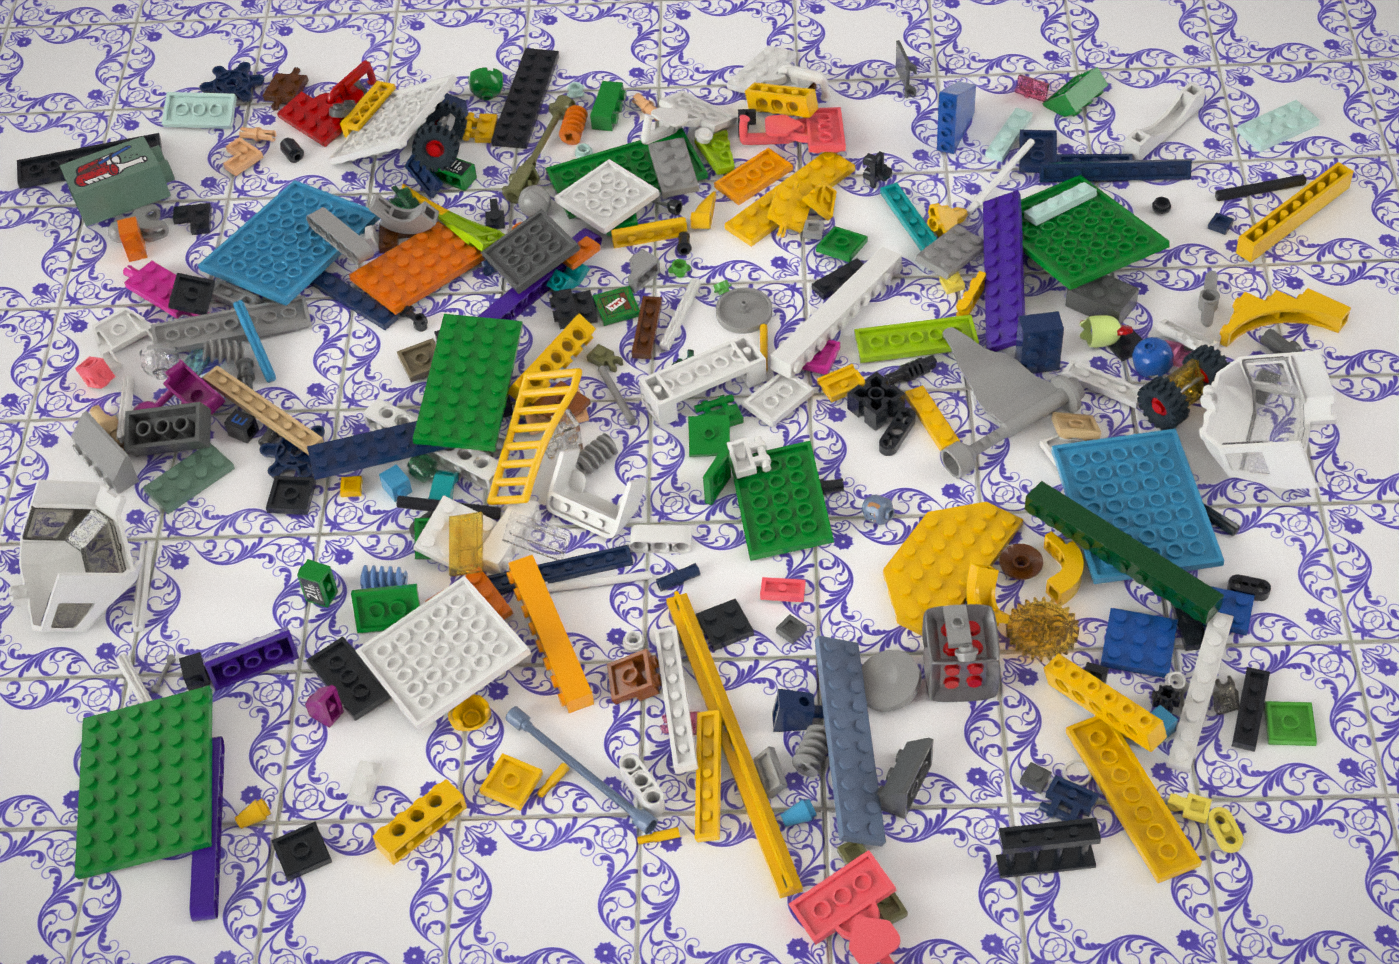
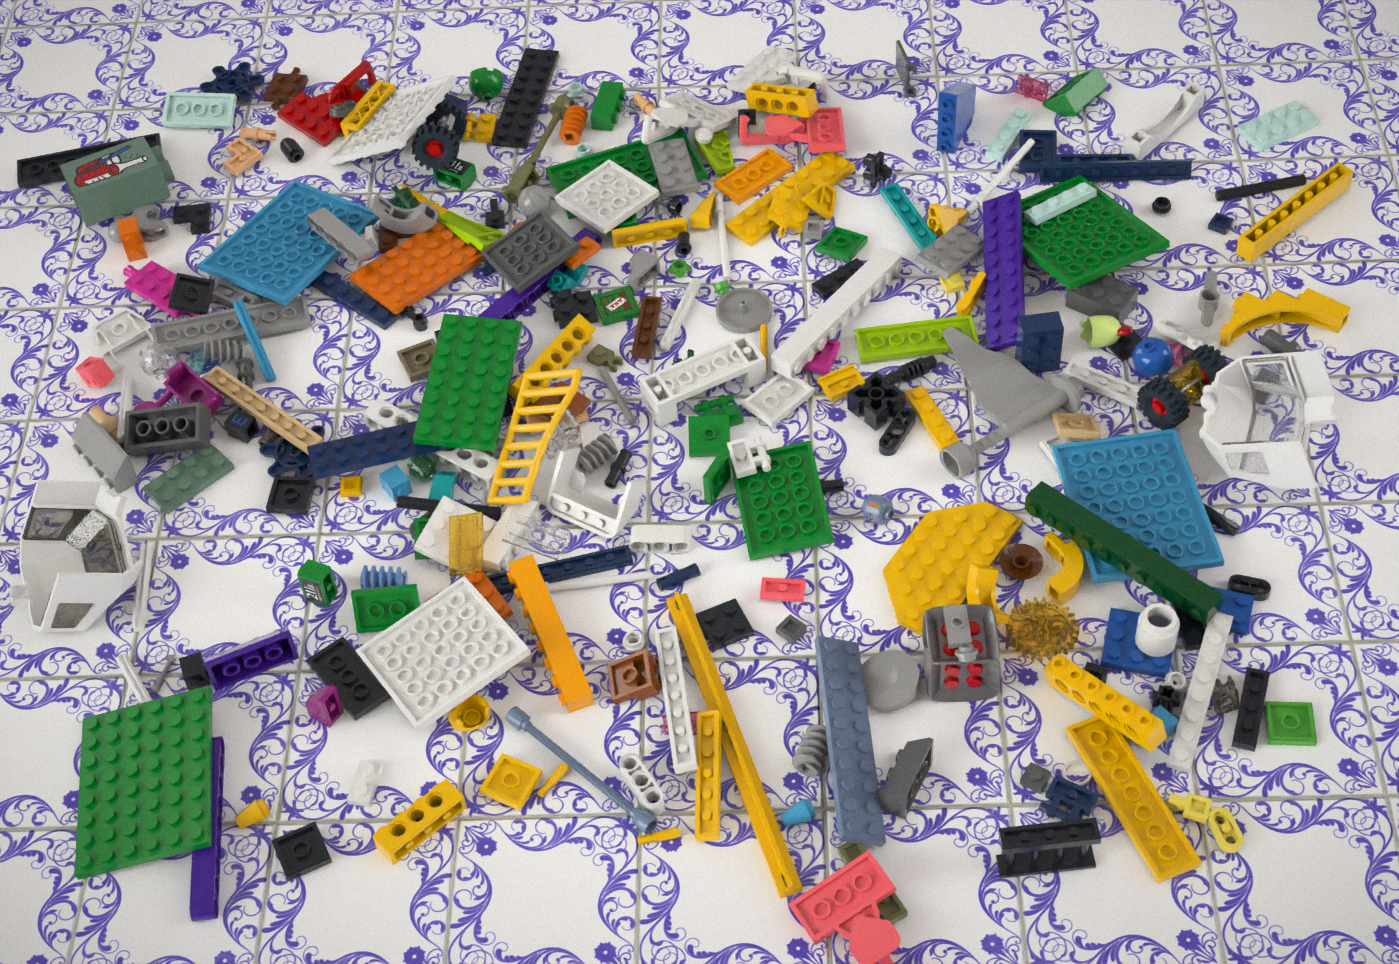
(425, 178): dark blue plate -> none
(618, 468): none -> black pin
(720, 212): none -> white bar
(770, 772): light grey plate -> none
(794, 711): dark blue torso -> none
(1161, 639): none -> white piece

